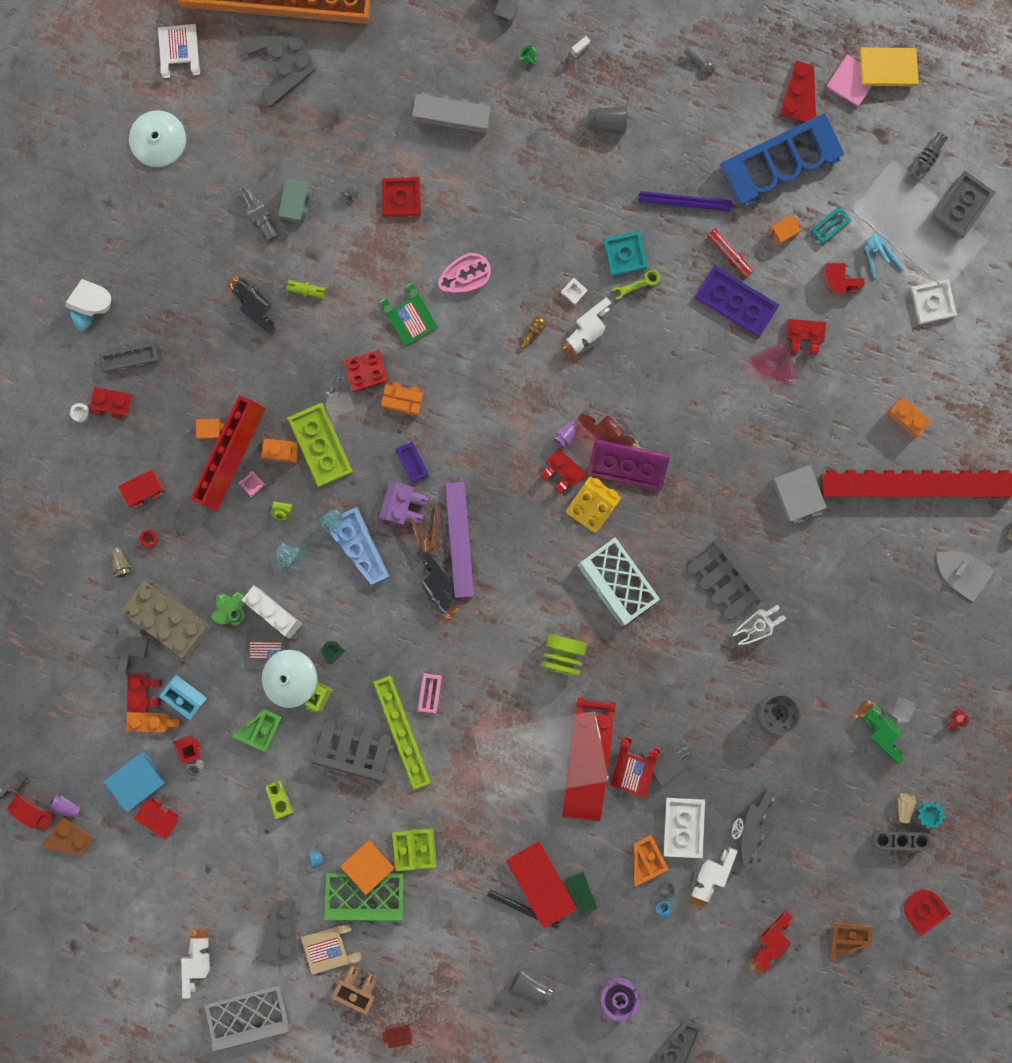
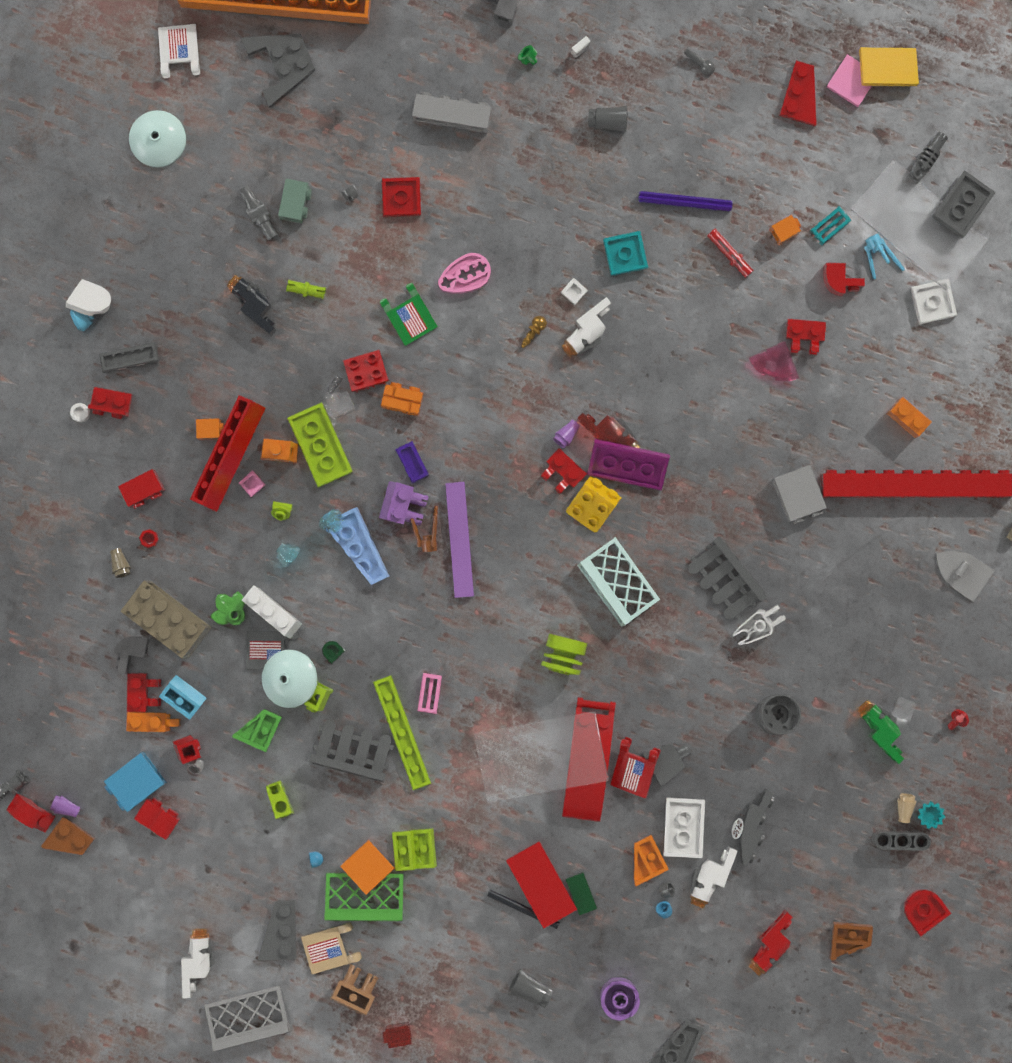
(435, 589): black plate -> none
(638, 284): lime brick -> none
(736, 301): dark purple tile -> none
(823, 137): blue fence -> none

